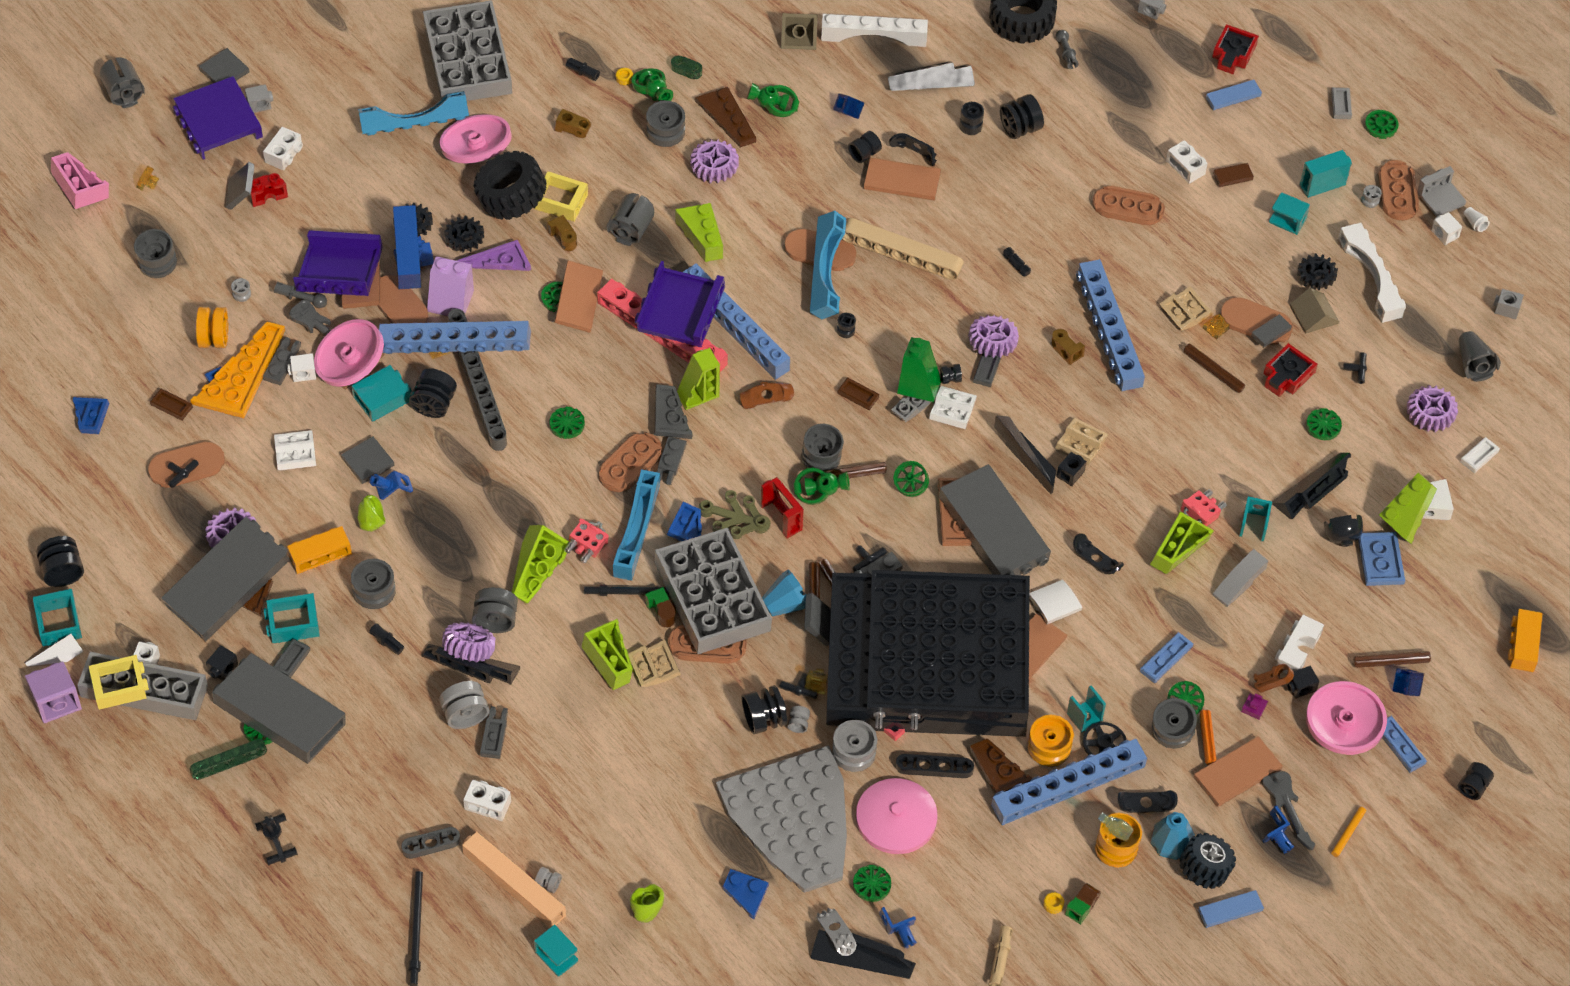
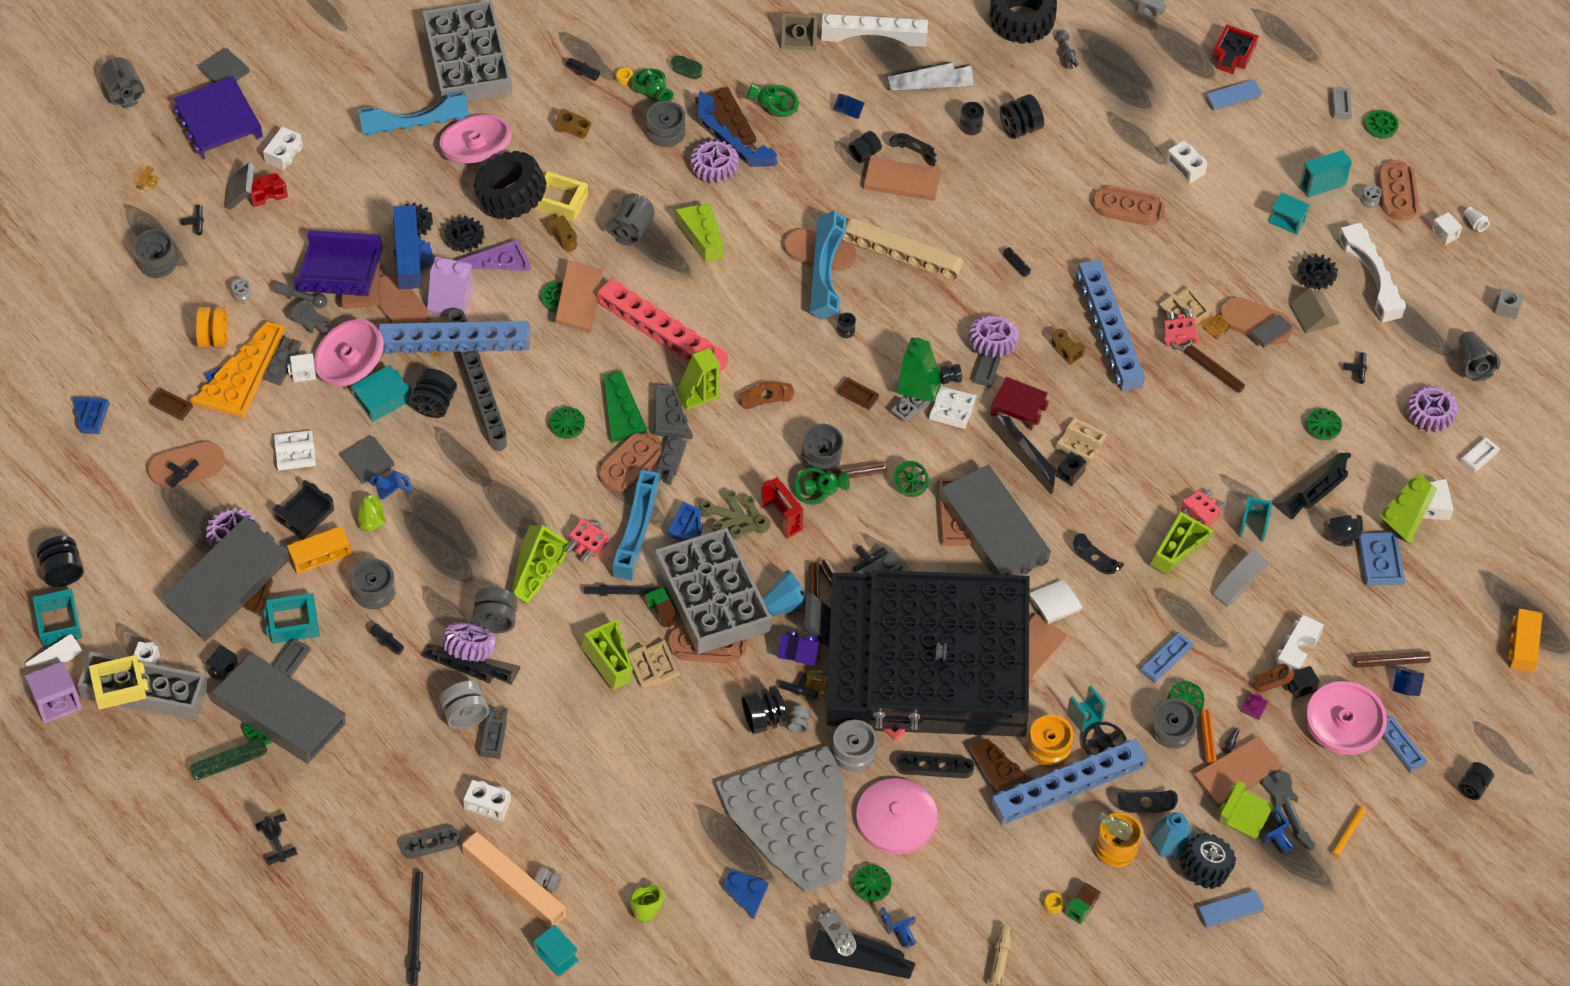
(77, 182): bright pink wedge -> none
(198, 220): none -> black piece
(259, 98): light grey brick -> none
(304, 510): none -> black panel
(622, 409): none -> green wing
(679, 306): dark purple panel -> none
(747, 332): medium blue brick -> none
(760, 158): none -> blue slope
(799, 649): none -> dark purple brick
(941, 651): none -> dark grey bush
(1020, 402): none -> dark red panel
(1180, 330): none -> coral piece
(1231, 741): none -> black piece
(1233, 175): reddish brown tile -> none
(1244, 811): none -> lime bracket
(1288, 371): piece -> none
(1440, 193): light grey bracket -> none

